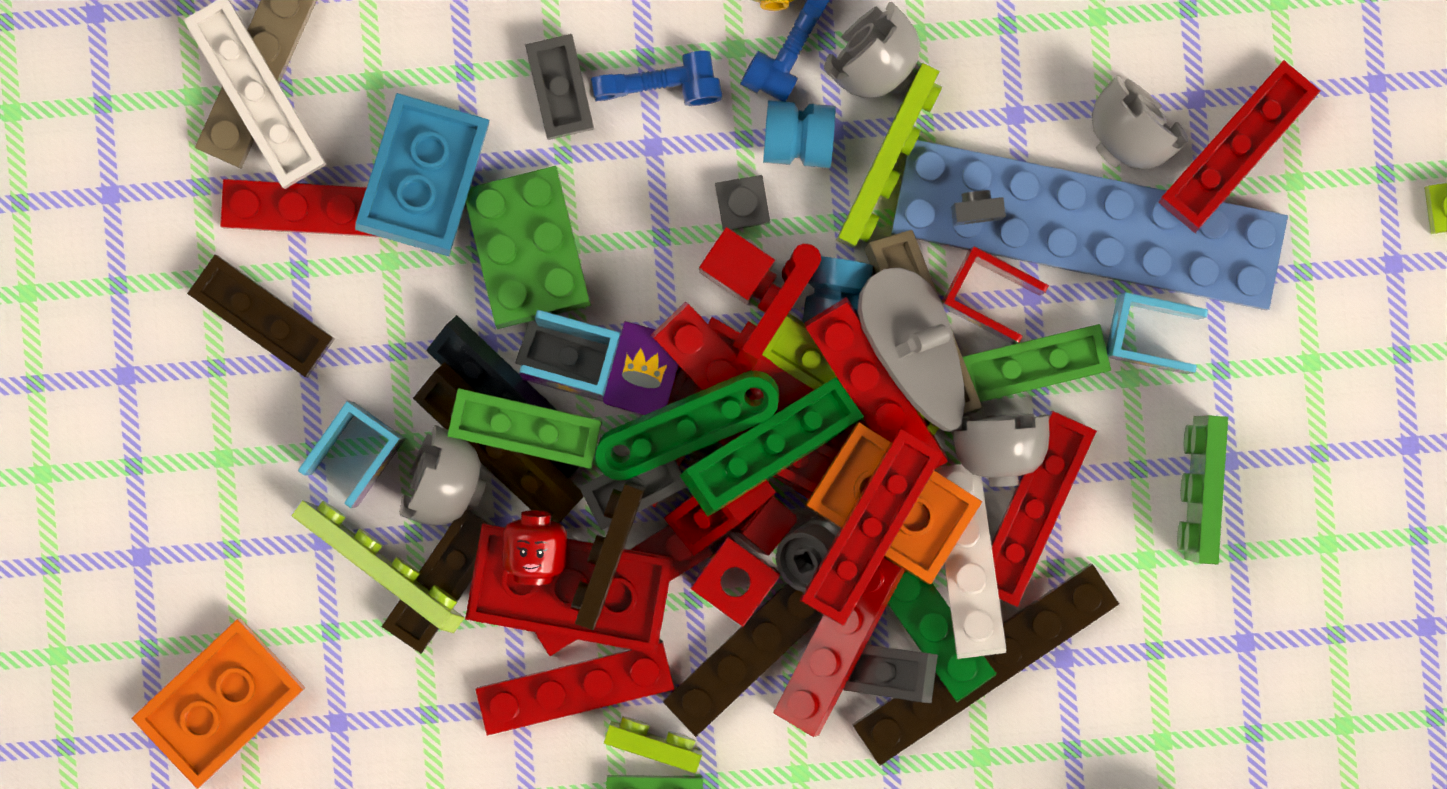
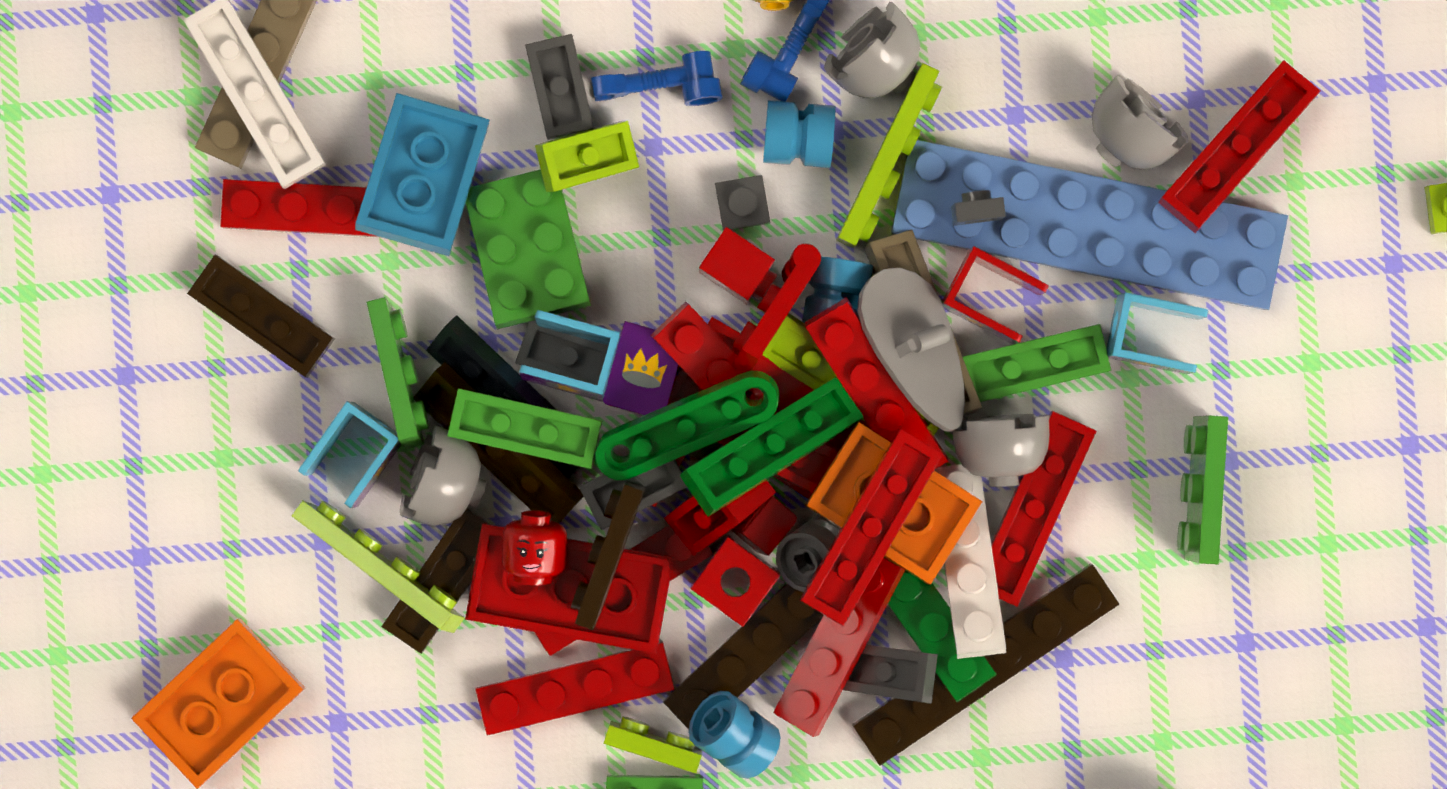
(398, 372): none -> bright green plate
(587, 156): none -> lime plate
(734, 734): none -> dark azure wheel

